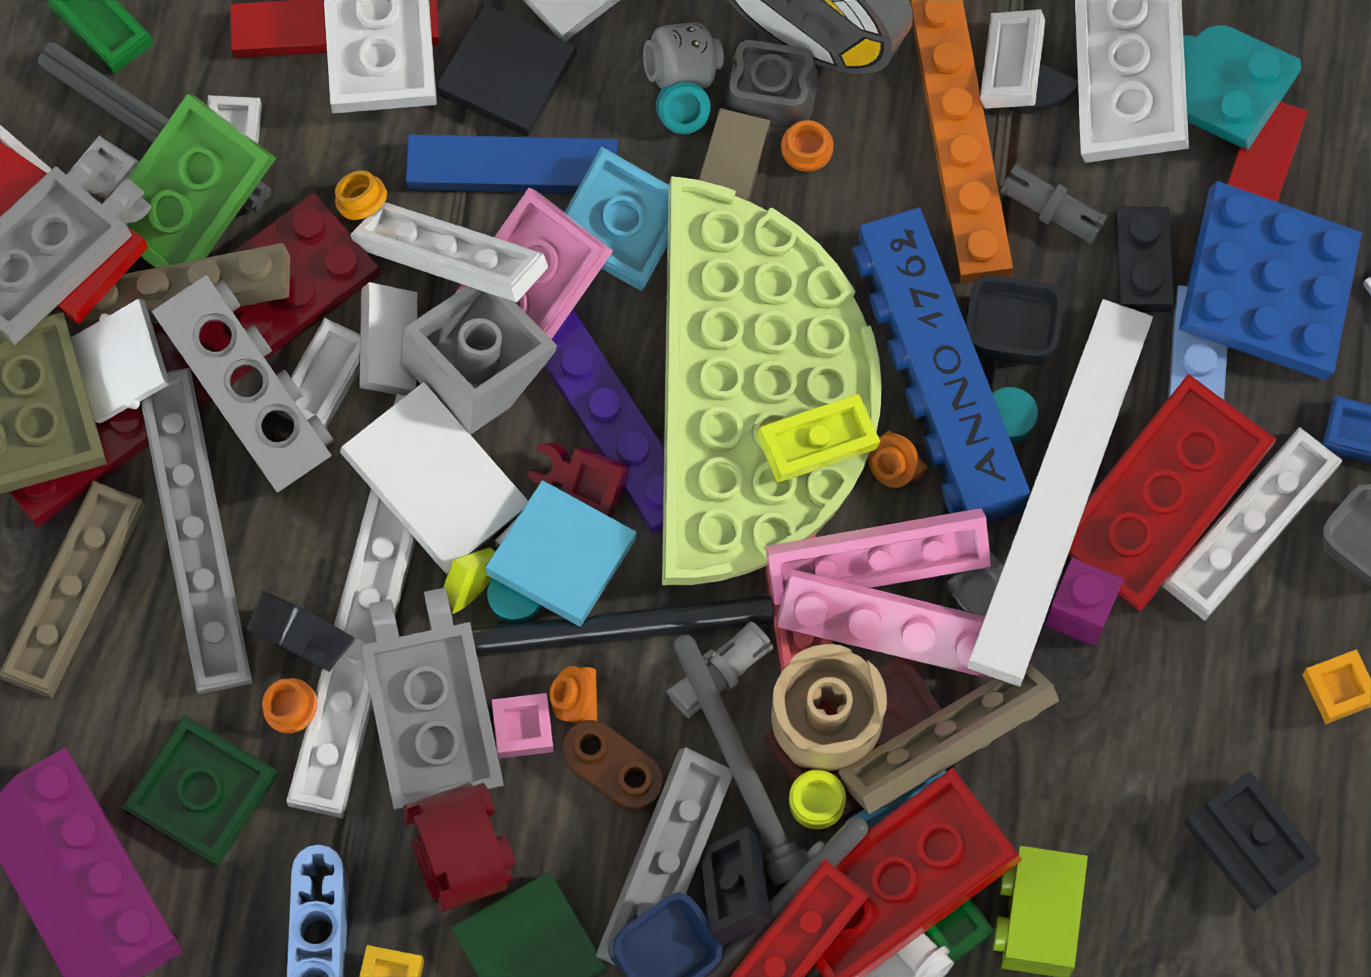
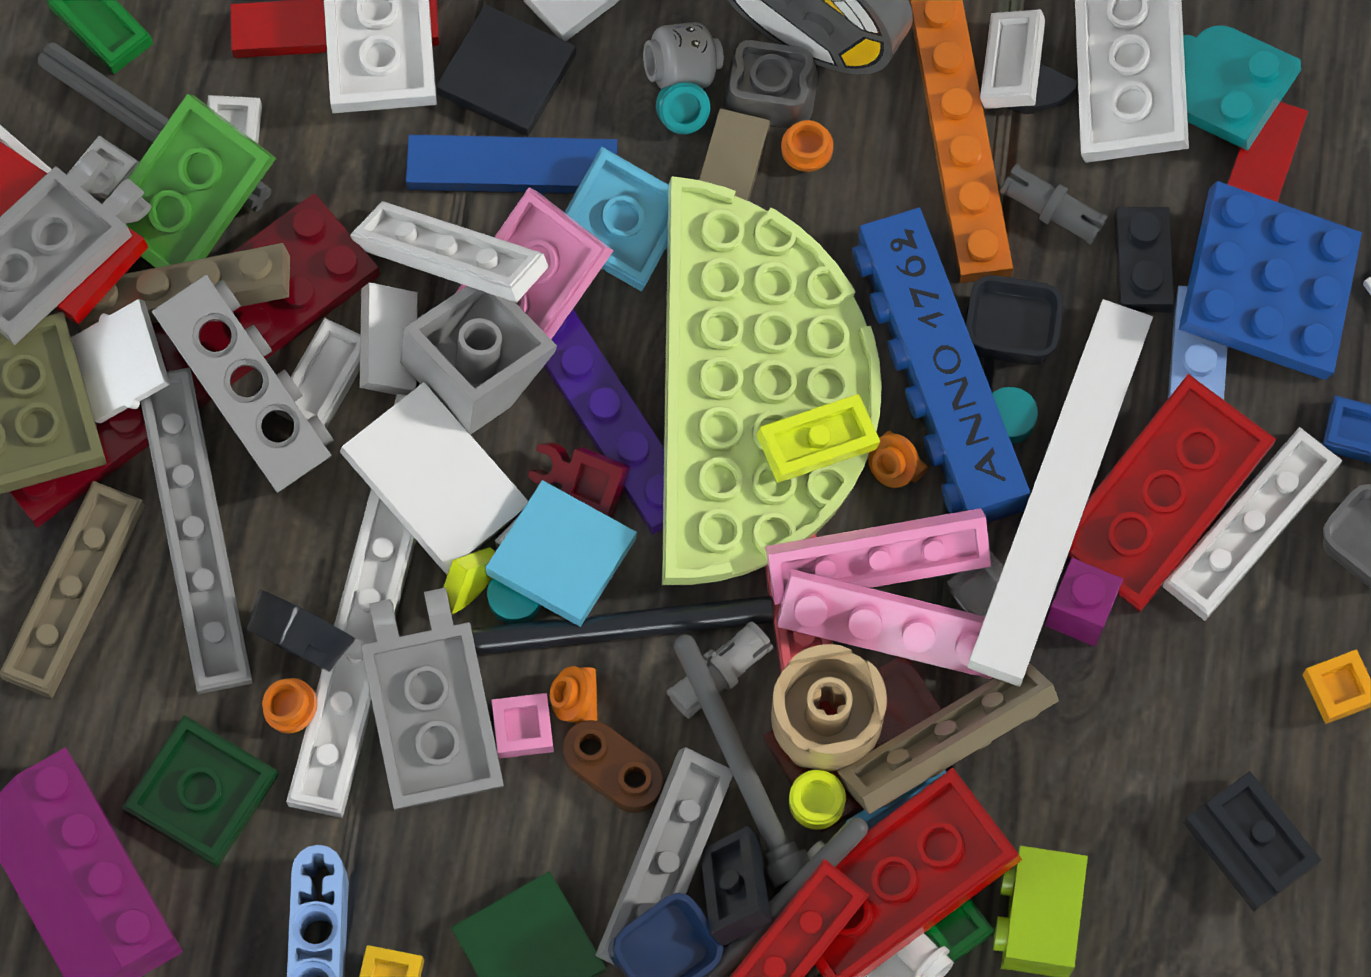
(359, 195): light orange plate -> none
(458, 846): dark red brick -> none

